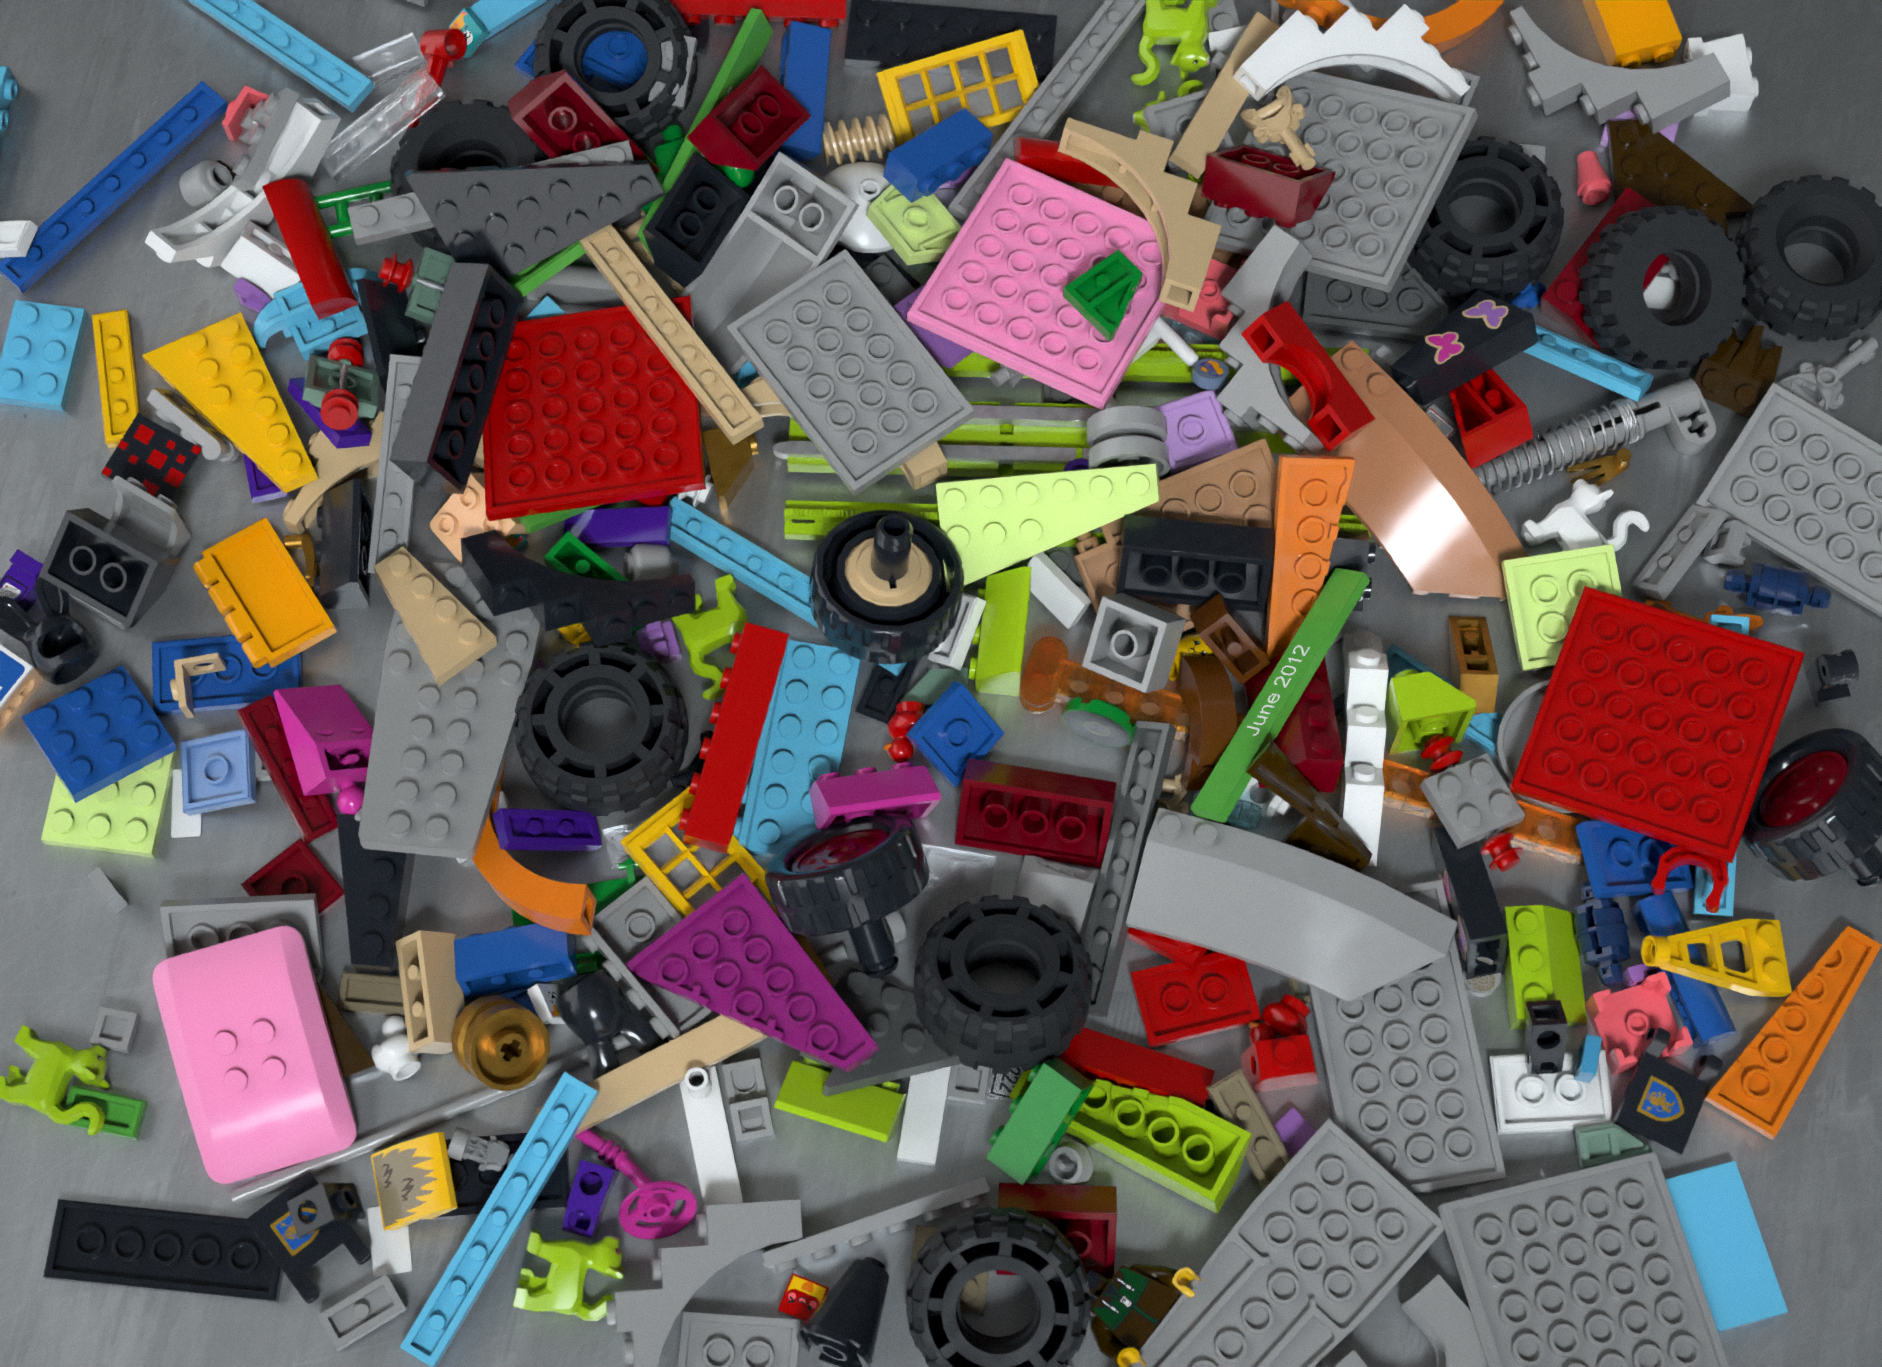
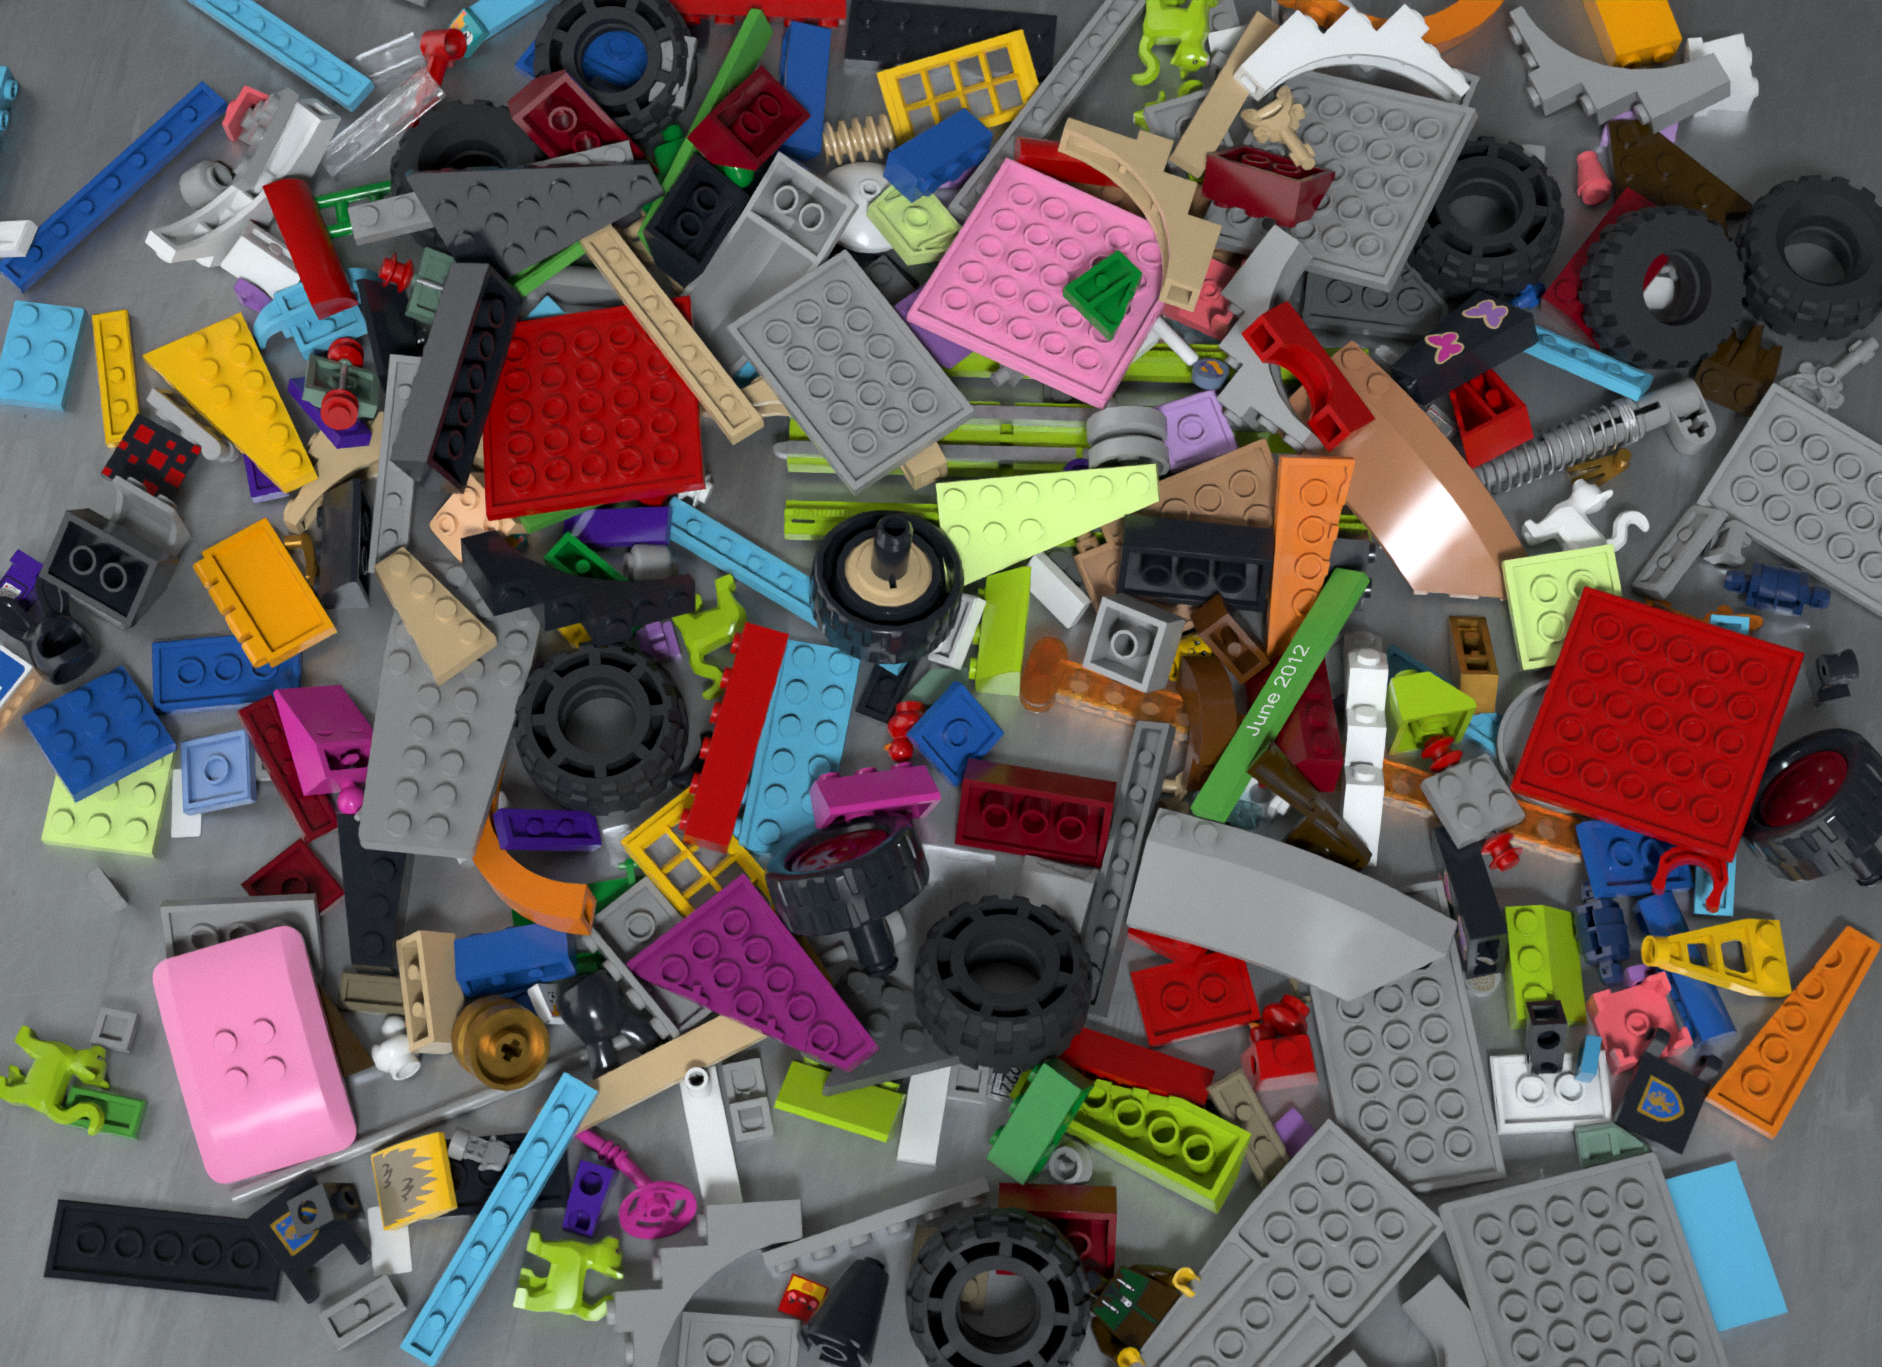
(187, 667): tan bracket -> none
(728, 463): pearl gold slope -> none
(1099, 722): tile -> none

